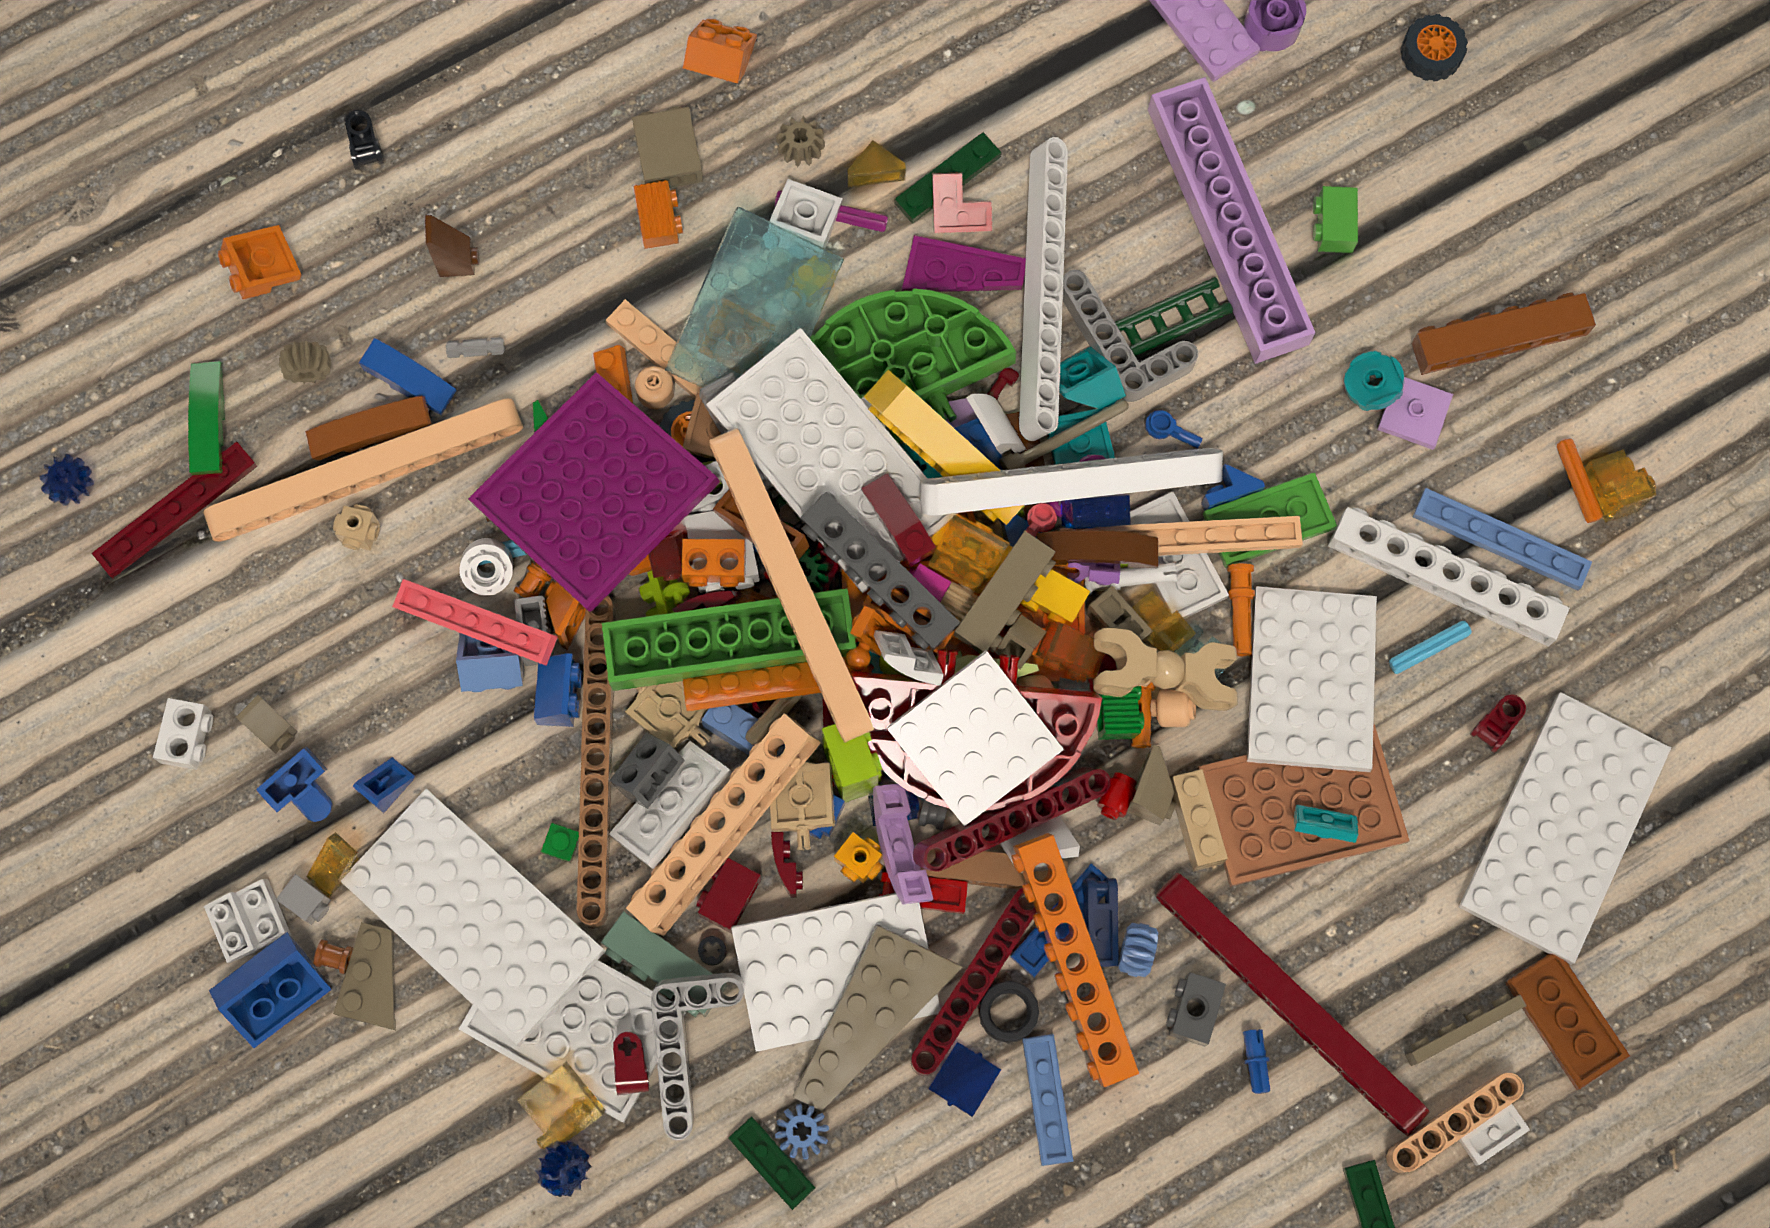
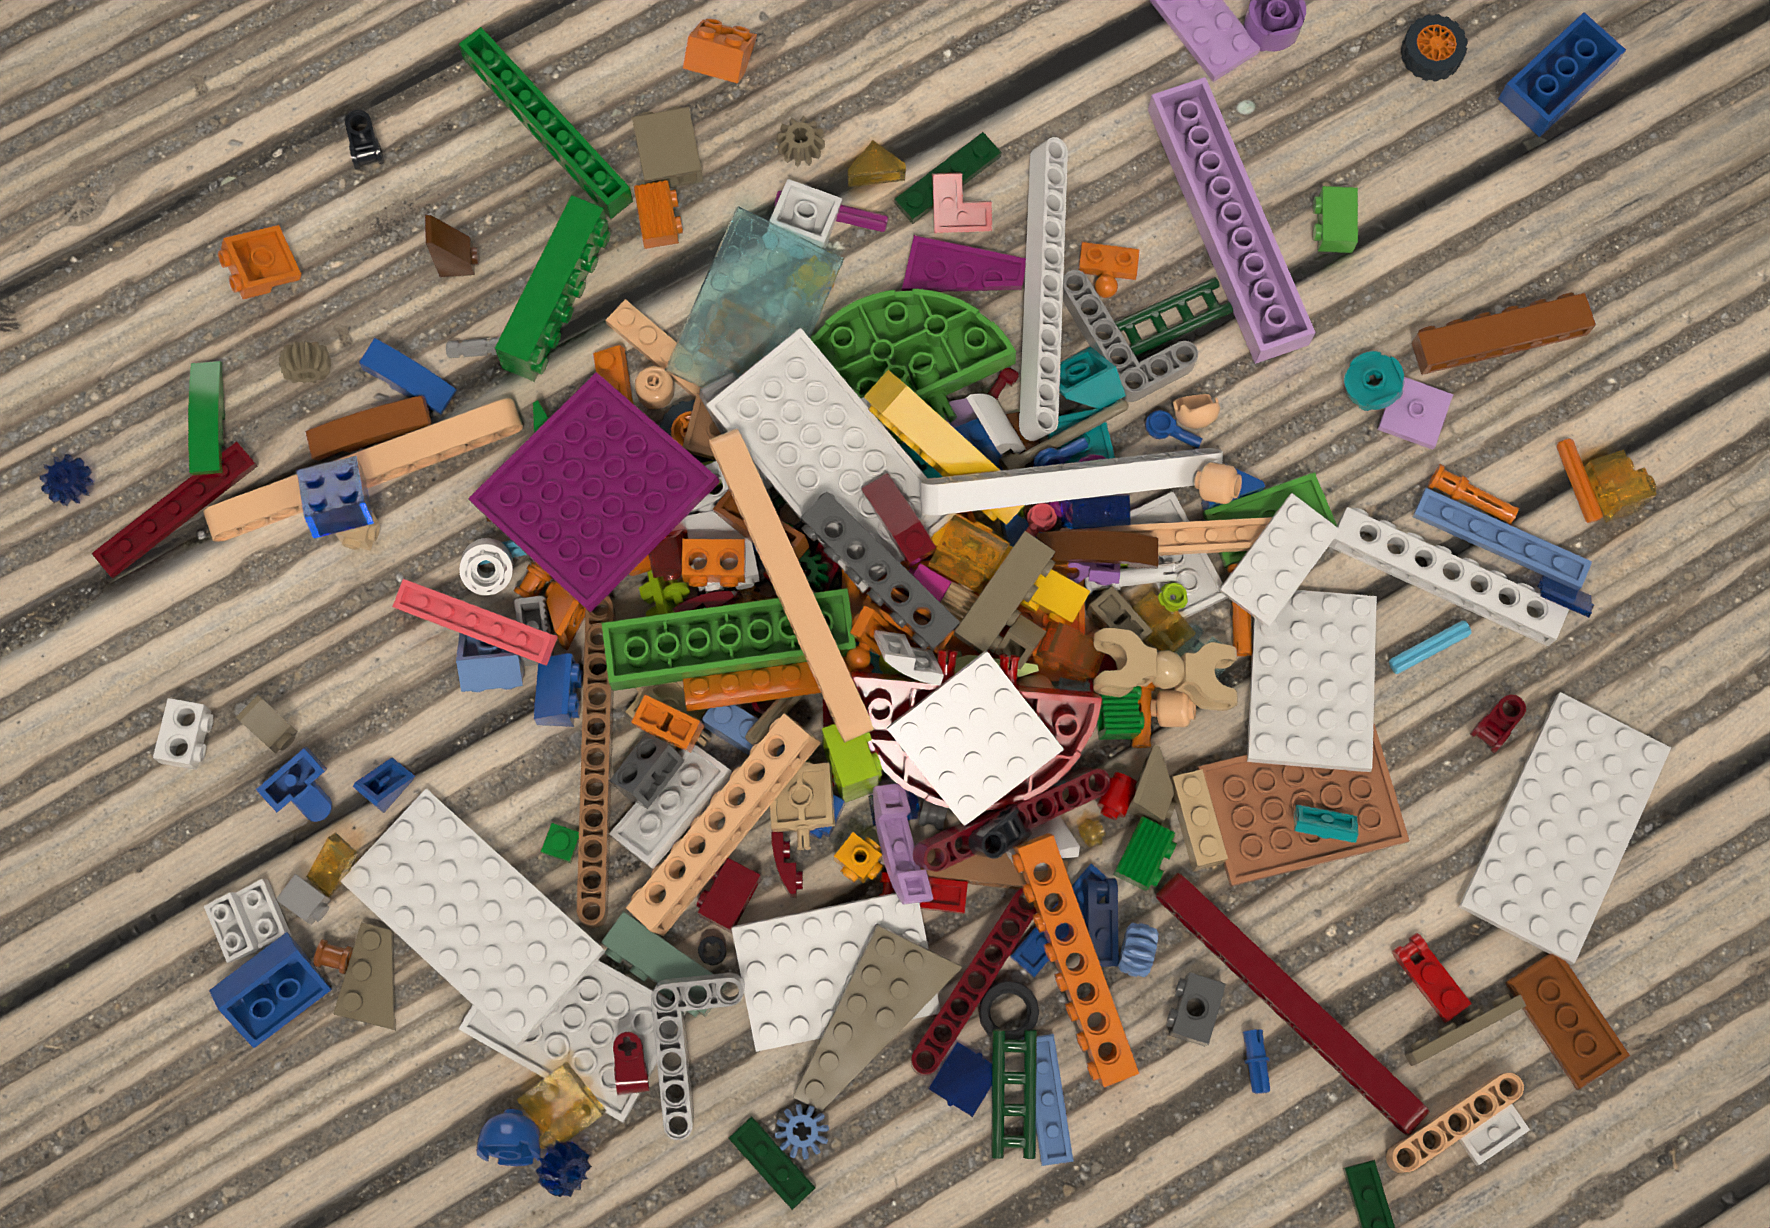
(334, 497): none -> clear blue brick
(510, 1139): none -> blue cylinder
(546, 123): none -> green brick
(553, 289): none -> green brick
(667, 723): none -> orange brick
(1000, 1108): none -> dark green bar
(1004, 831): none -> black piece
(1053, 457): none -> blue plate
(1091, 832): none -> clear yellow plate
(1108, 263): none -> orange plate
(1145, 854): none -> green brick
(1179, 593): none -> lime plate
(1196, 410): none -> light nougat hair
(1218, 483): none -> light nougat head
(1279, 560): none -> white plate
(1431, 978): none -> red plate
(1460, 488): none -> orange pin
(1561, 74): none -> blue brick
(1565, 596): none -> clear blue piece

